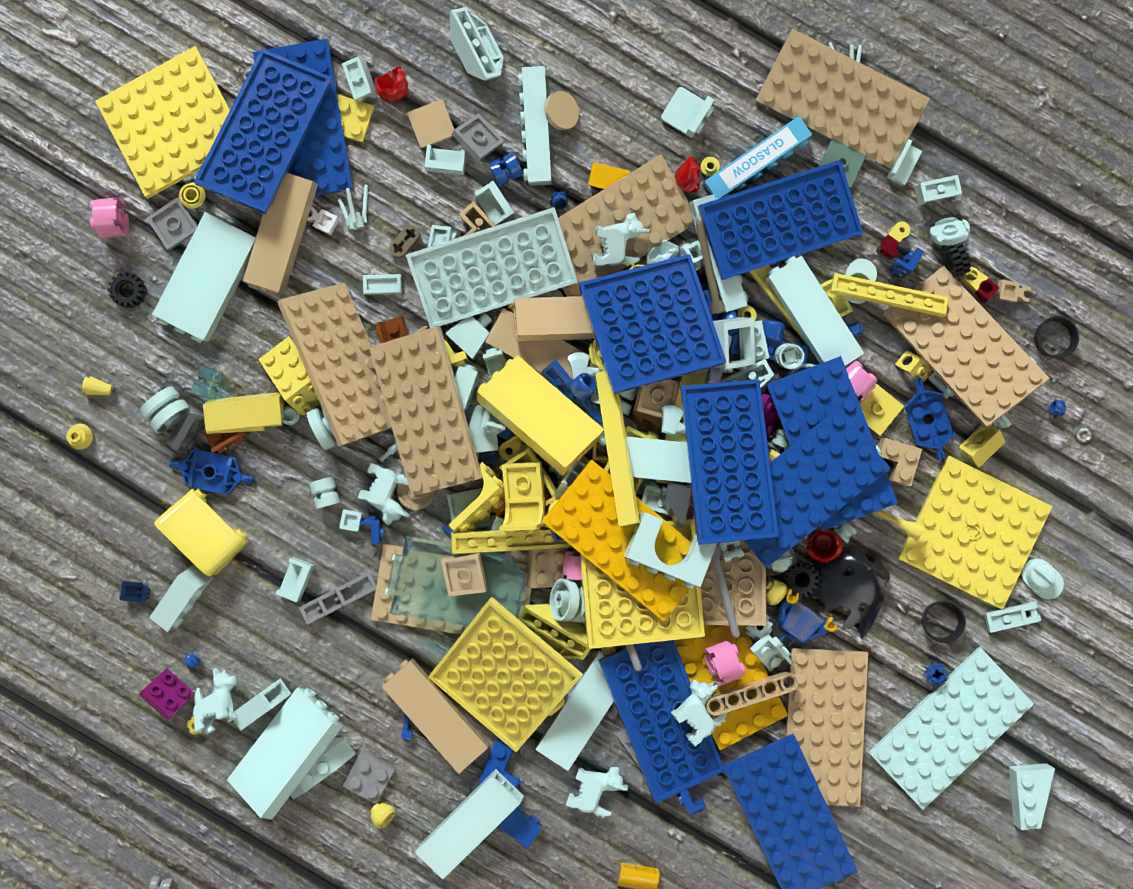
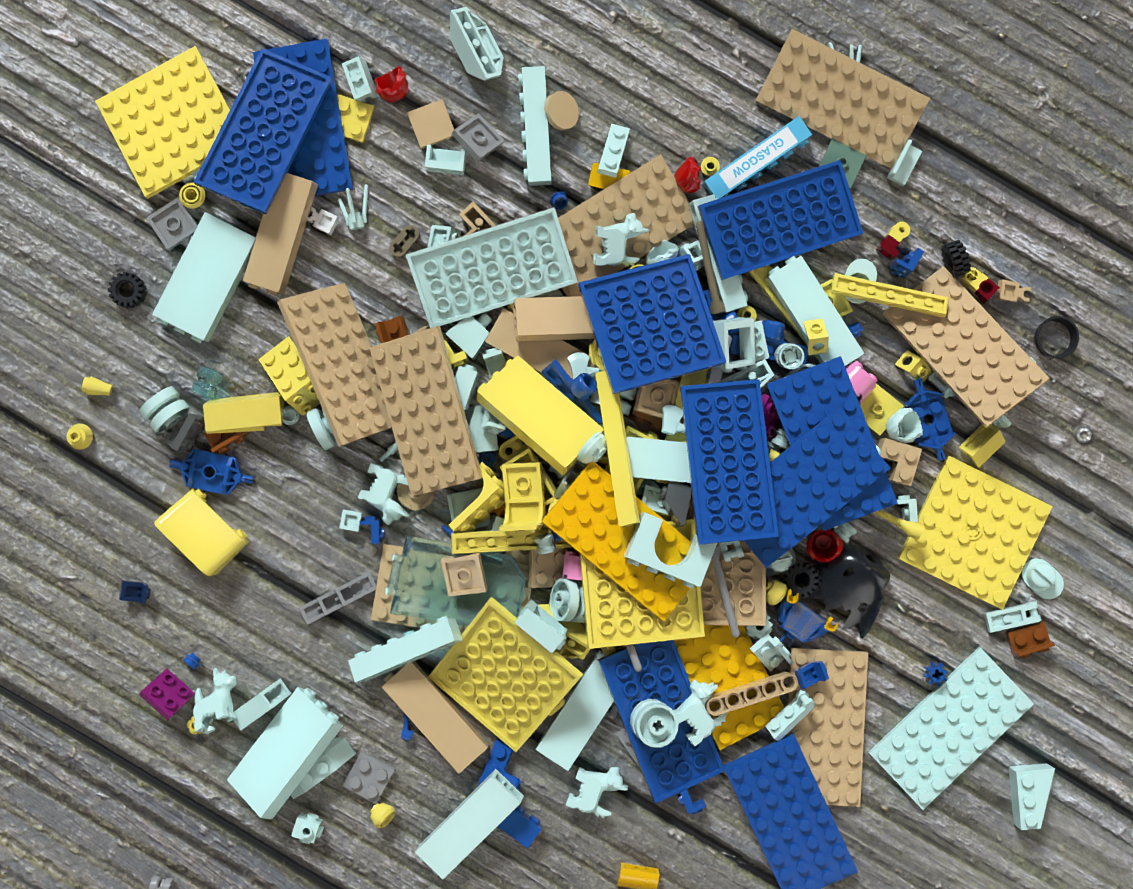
(109, 217): bright pink brick -> none
(180, 598): light aqua wedge -> none
(295, 579): light aqua panel -> none
(307, 828): none -> light aqua brick
(324, 492): light aqua wheel -> none
(382, 284): light aqua tile -> none
(405, 649): none -> light aqua brick
(494, 204): light aqua panel -> none
(512, 168): blue wheel -> none
(542, 627): none -> light aqua window
(545, 543): none -> light aqua wheel
(593, 449): none -> light aqua piece
(613, 150): none -> light aqua plate
(663, 729): none -> light aqua wheel
(687, 112): light aqua bracket -> none
(723, 662): bright pink brick -> none
(790, 715): none -> light aqua plate
(811, 674): none -> blue bracket
(816, 334): none -> light yellow bracket
(904, 426): none -> light aqua hair
(909, 510): none -> light aqua bracket
(938, 189): light aqua panel -> none
(950, 231): light aqua tile -> none
(959, 629): black tyre -> none
(1029, 639): none -> dark orange bracket
(1057, 408): blue plate -> none

